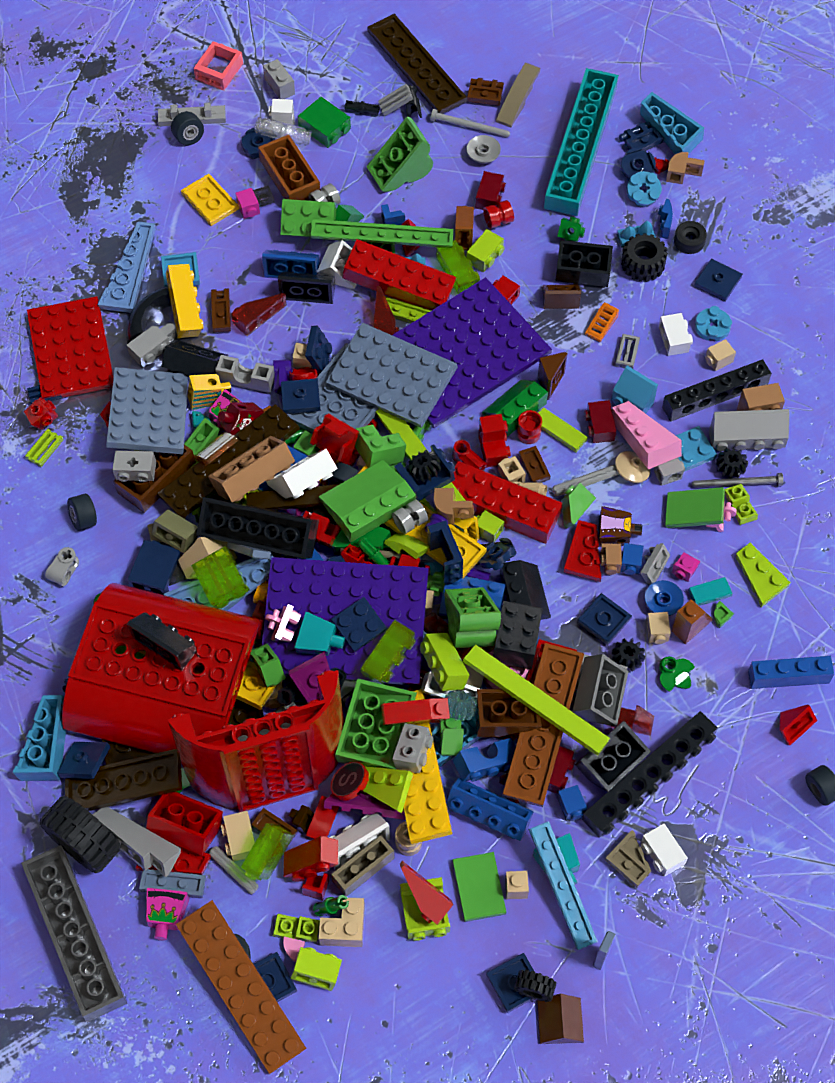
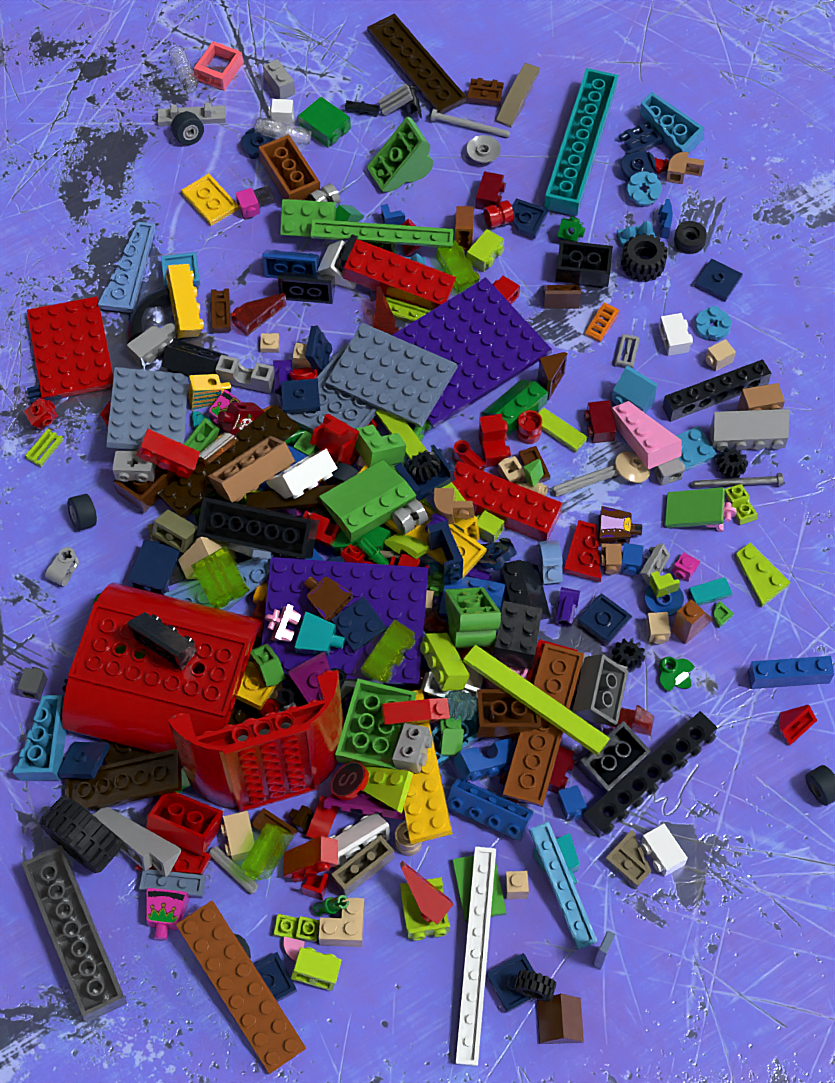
(32, 683): none -> dark grey brick
(167, 453): none -> red brick
(183, 69): none -> clear axle
(269, 706): none -> red tile
(270, 342): none -> tan plate
(327, 597): none -> reddish brown torso
(344, 257): none -> black tile
(476, 957): none -> white plate
(528, 217): none -> dark blue plate
(533, 472): none -> bright green slope
(551, 561): none -> medium blue brick
(567, 603): none -> dark purple piece
(575, 503): bright green slope -> none
(663, 584): none -> lime panel

